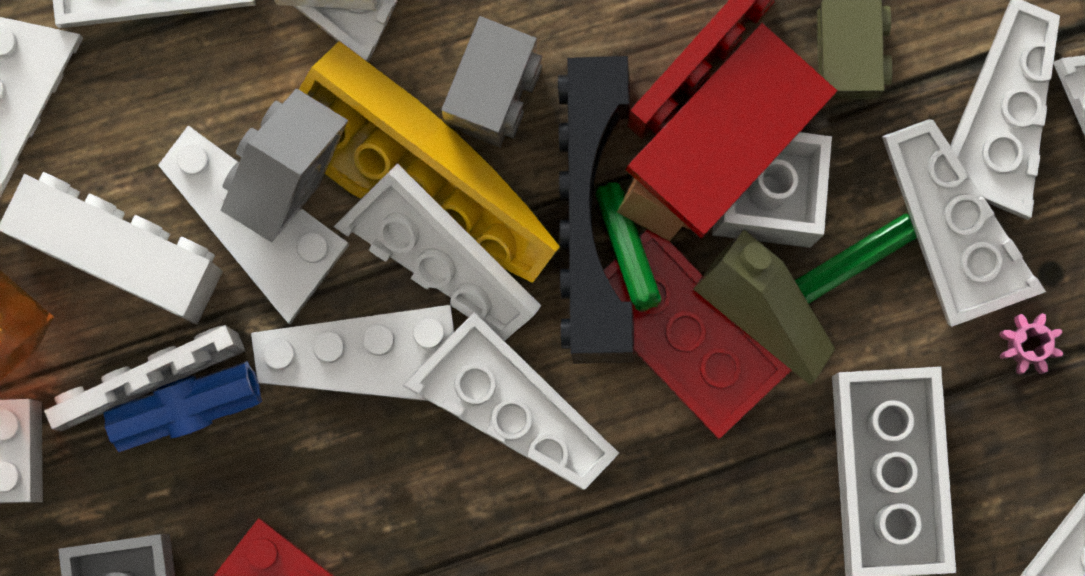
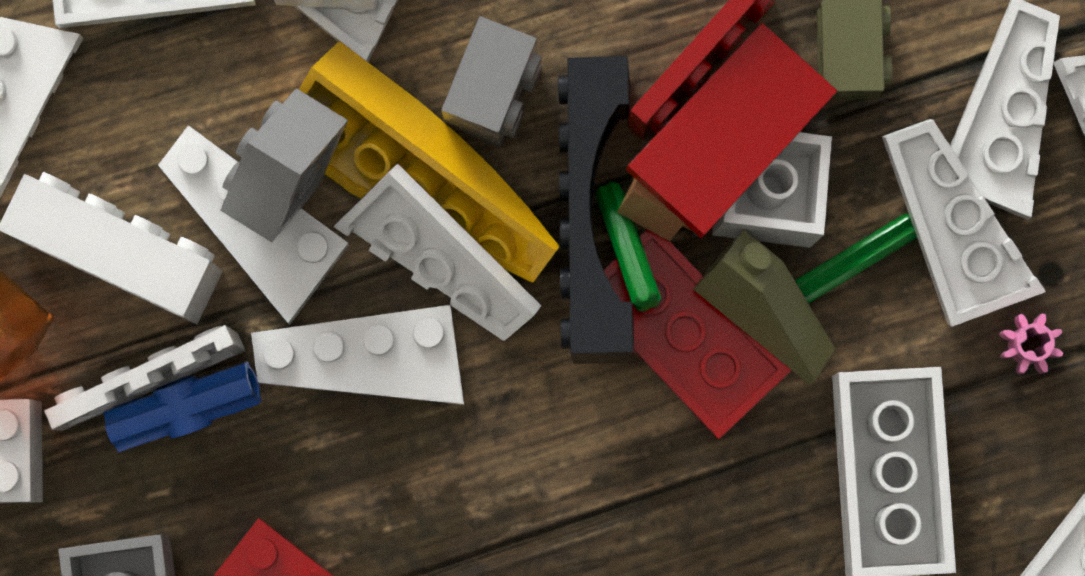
(502, 396): white wing -> none

